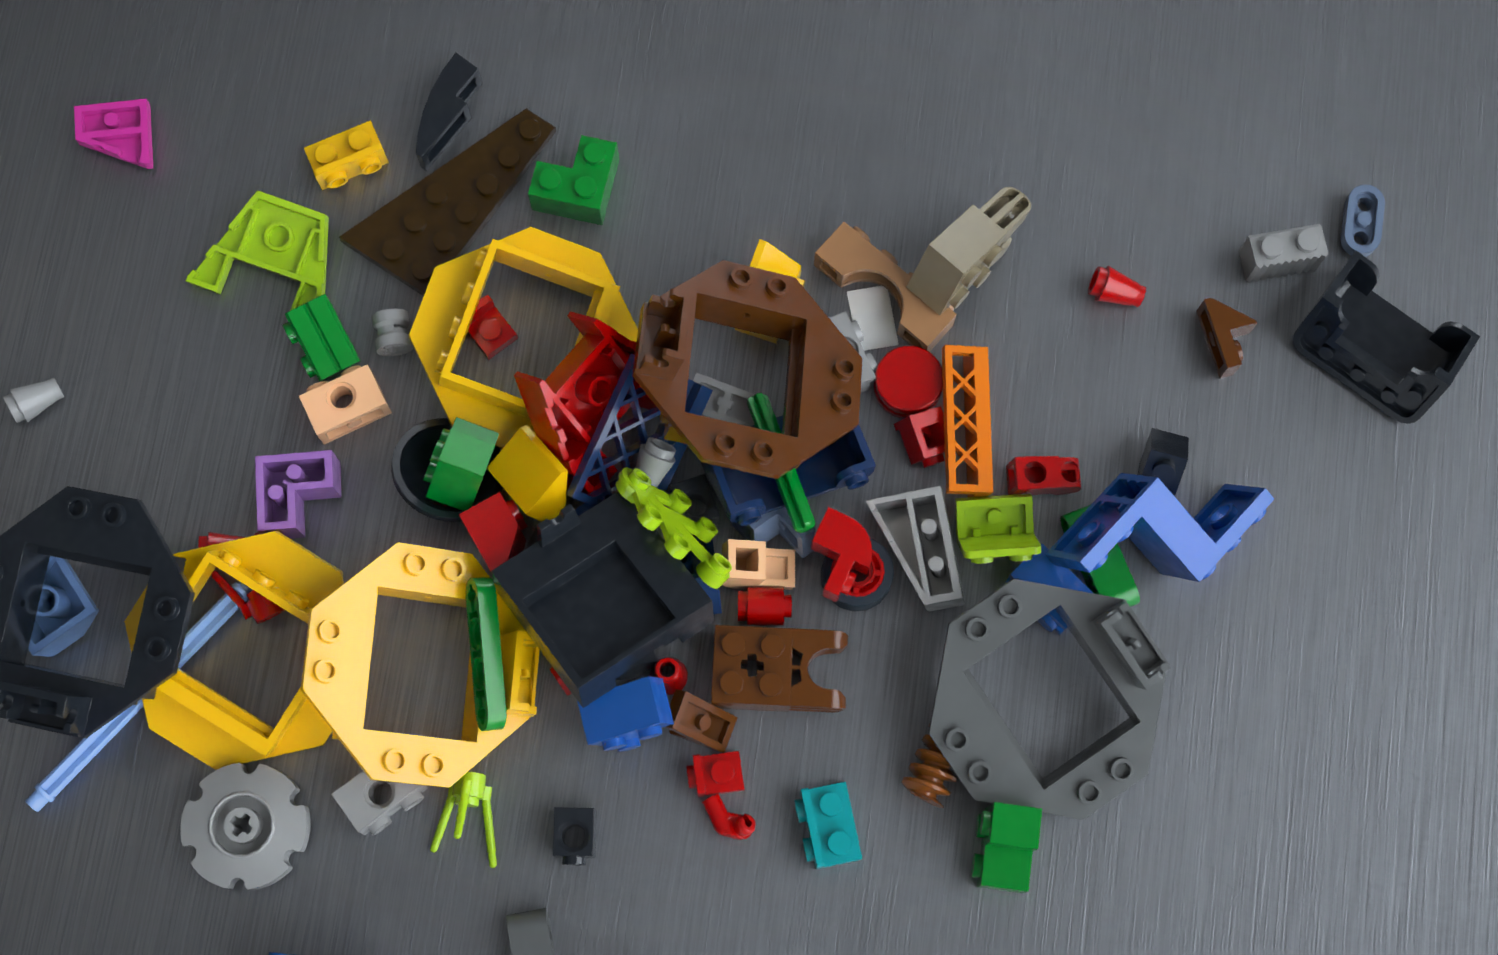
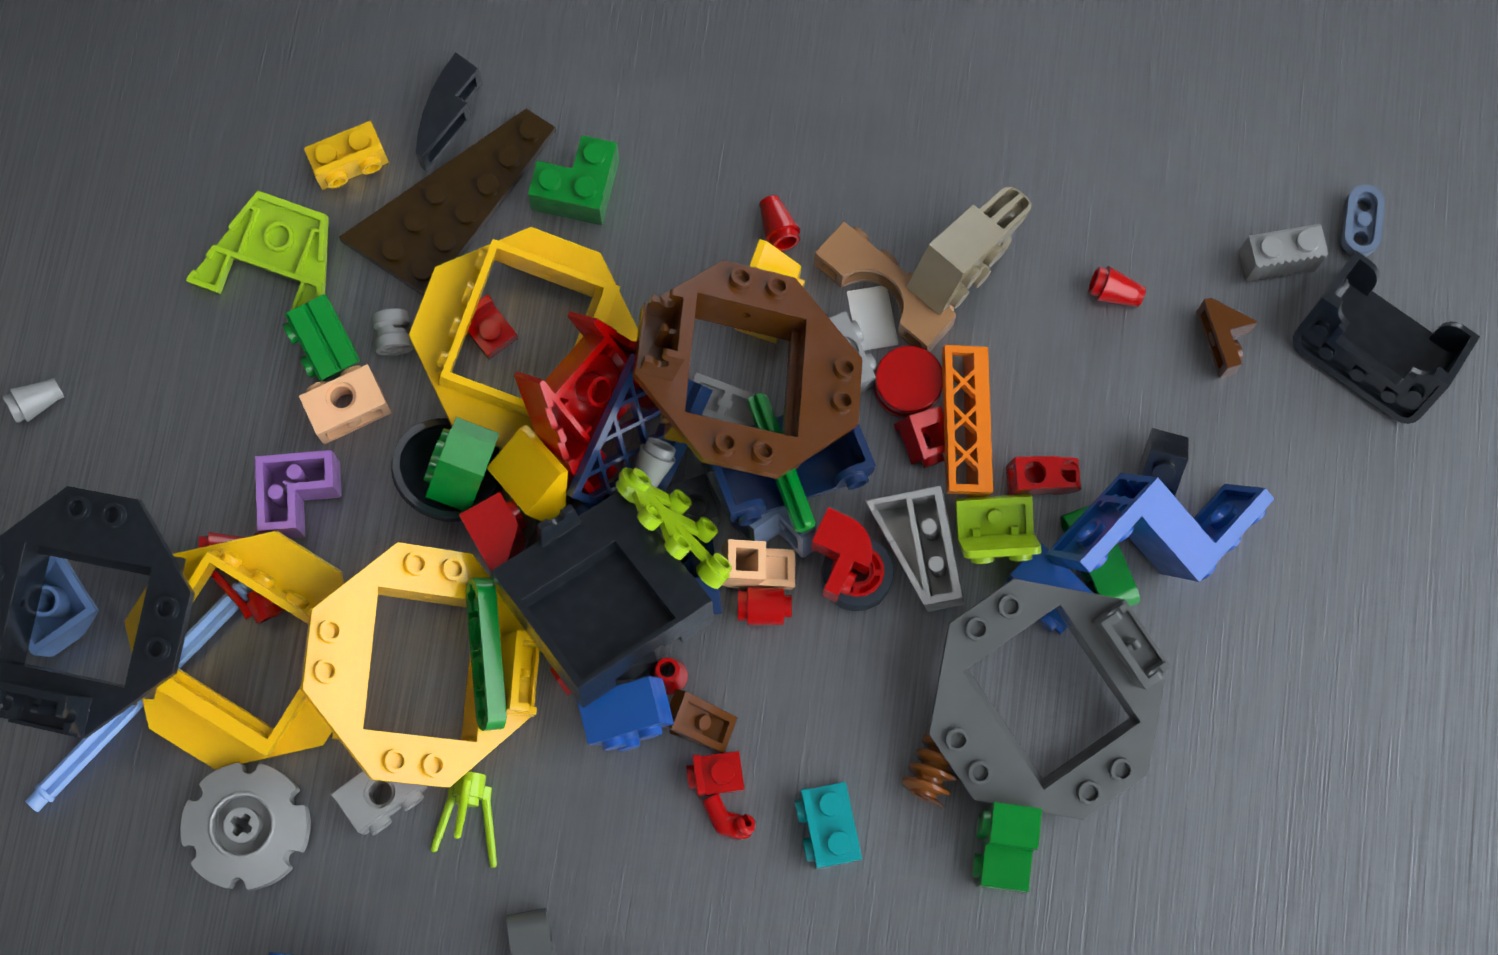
(117, 130): dark pink wing -> none
(569, 817): black brick -> none
(778, 224): none -> red cone
(785, 661): reddish brown brick -> none

